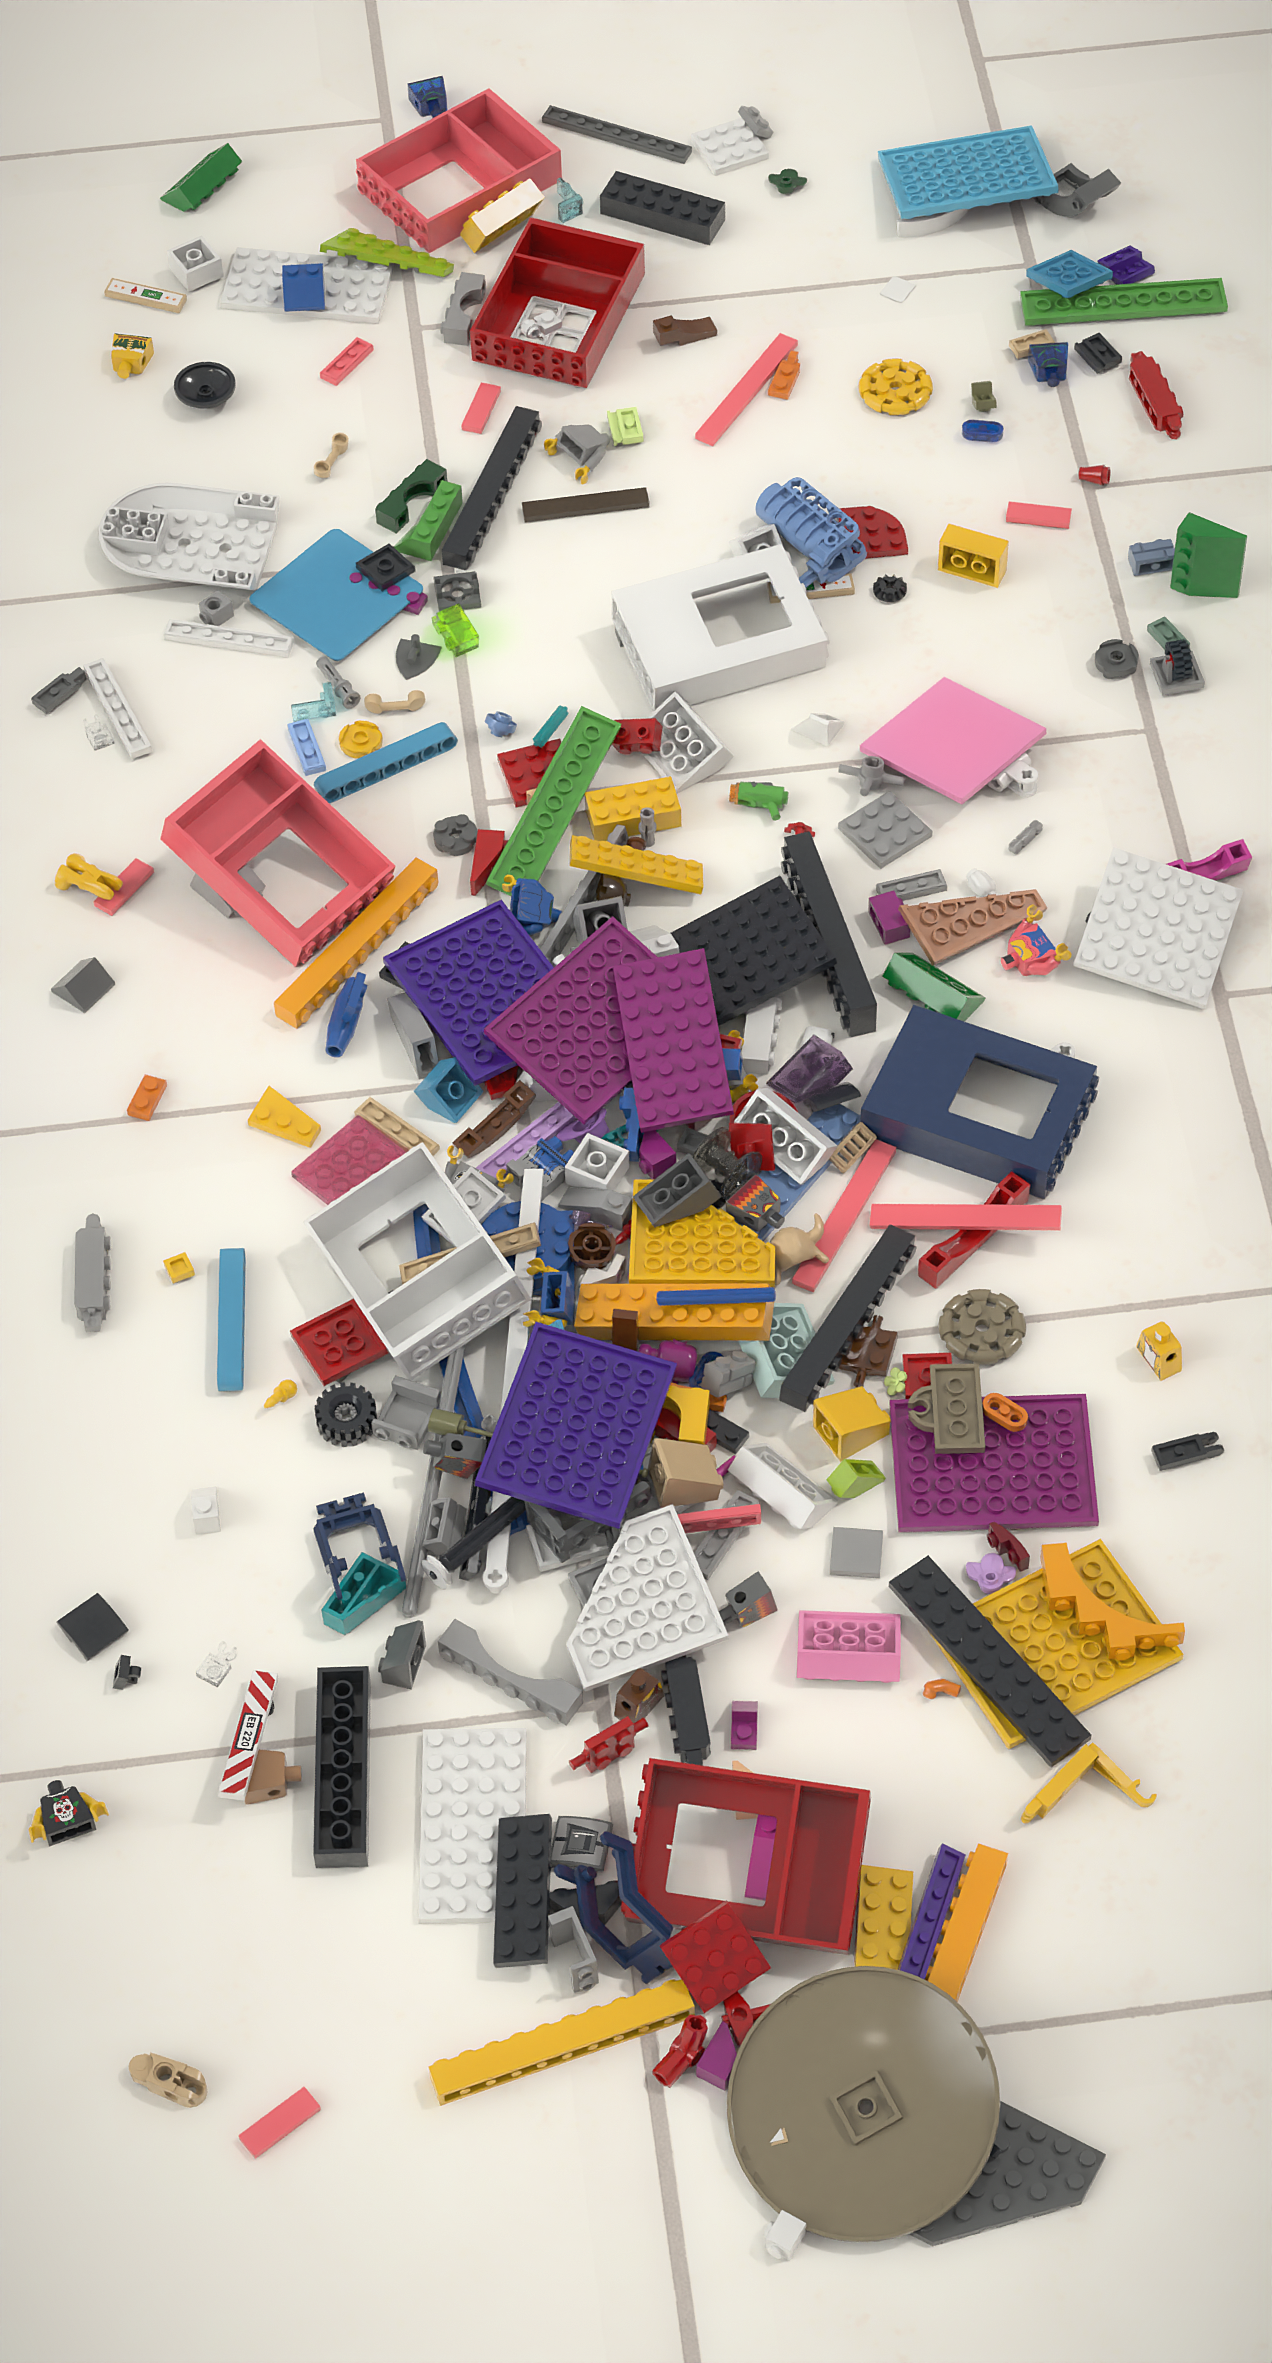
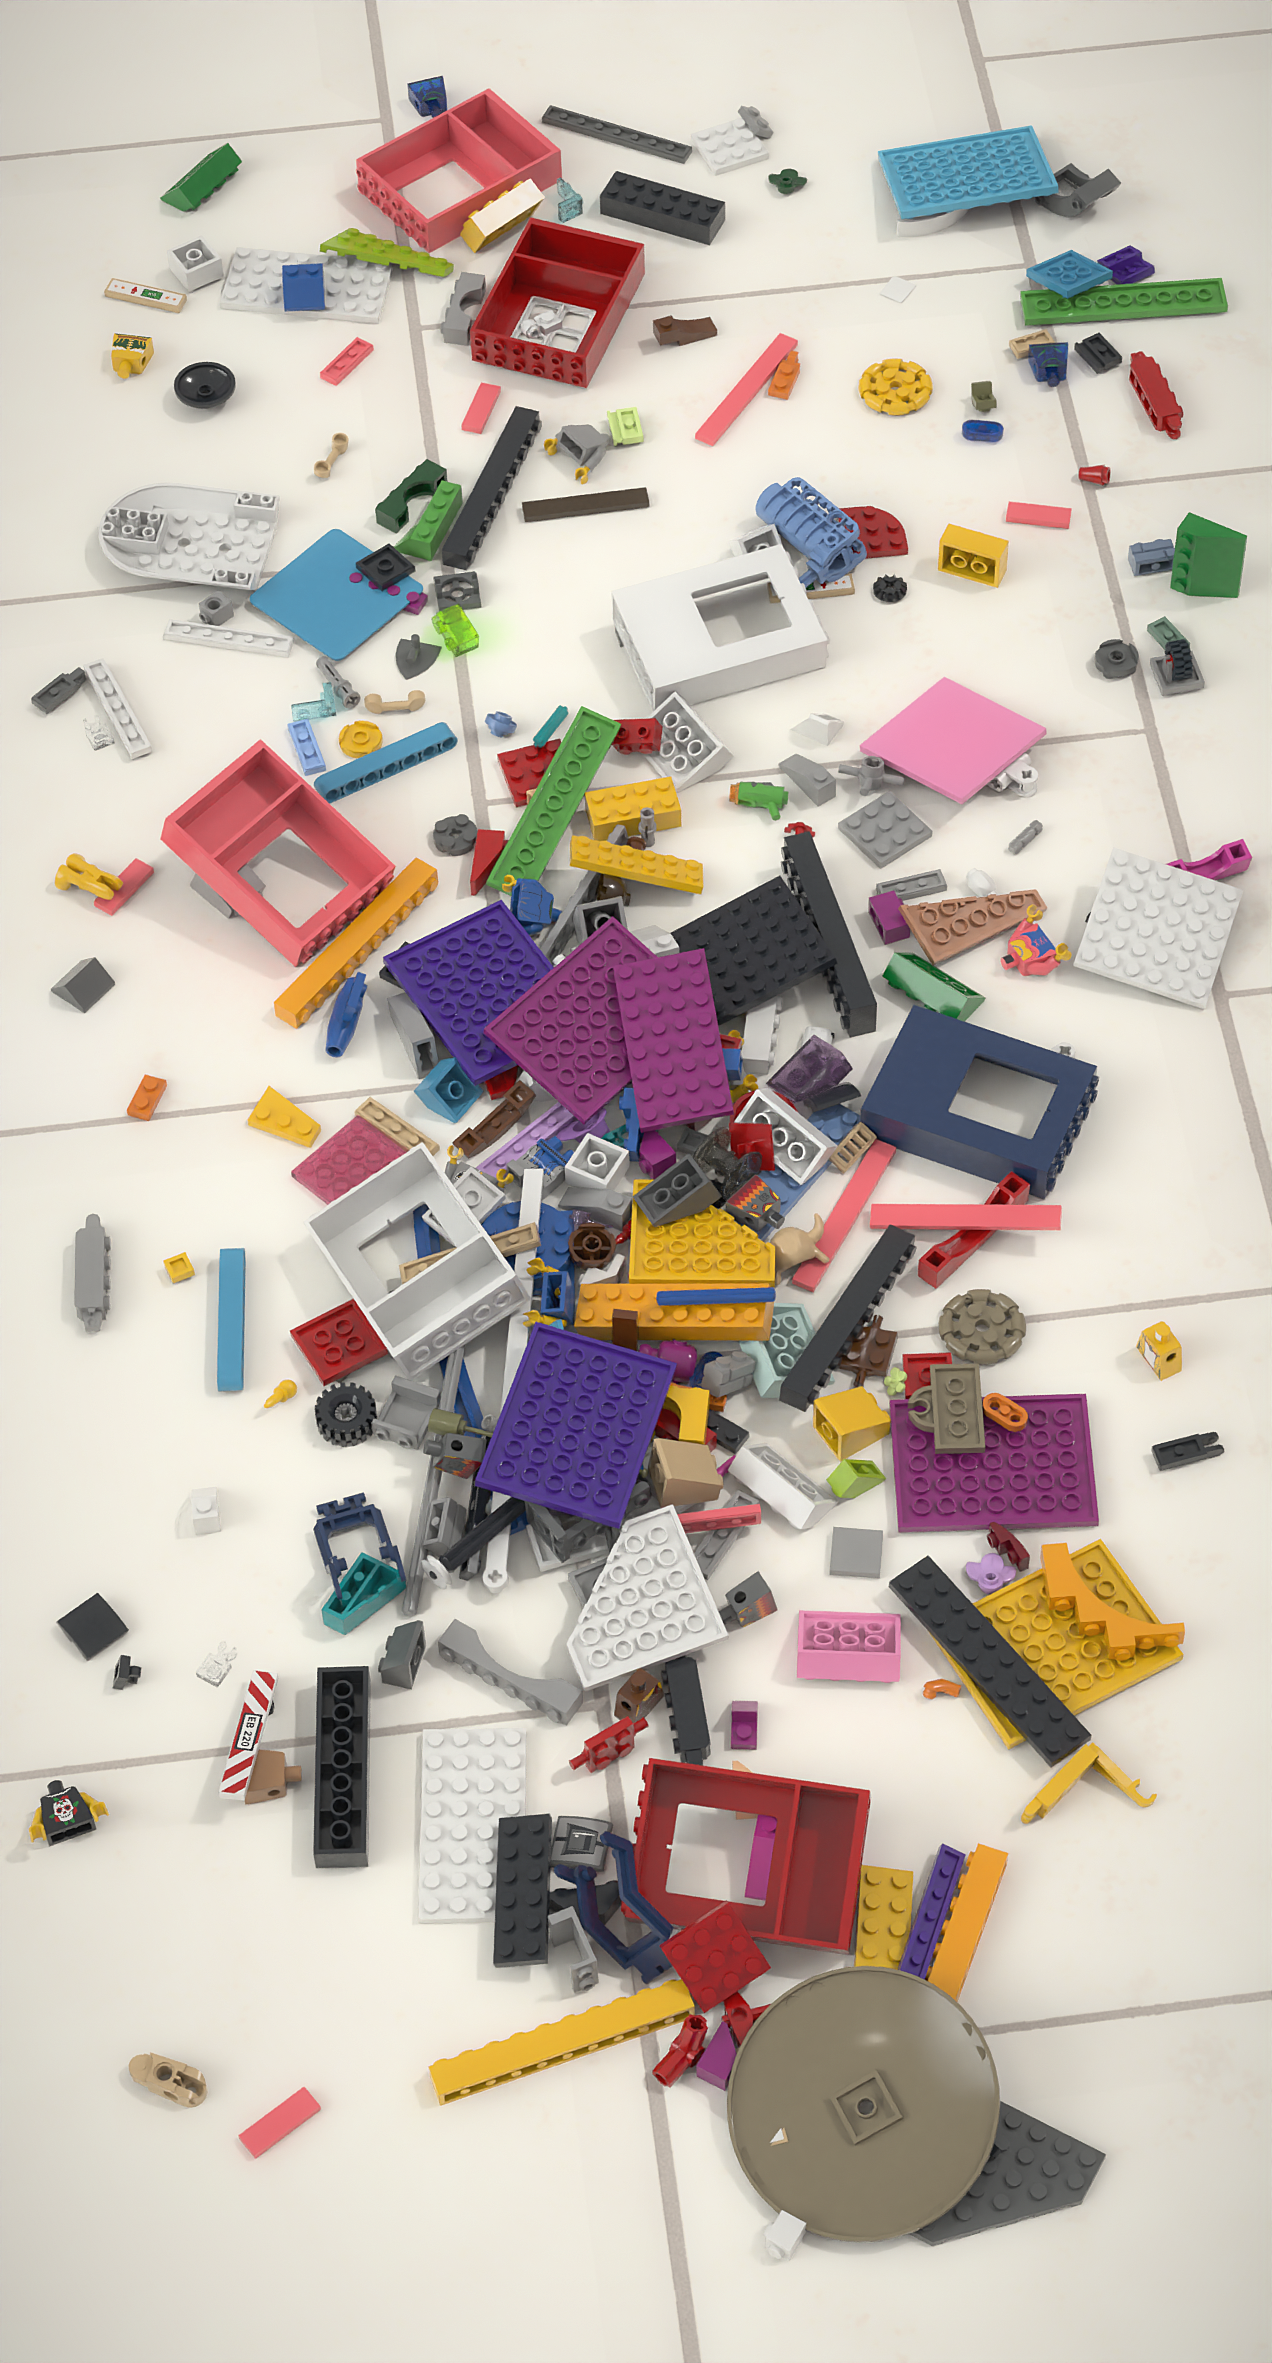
(810, 778): none -> light grey slope

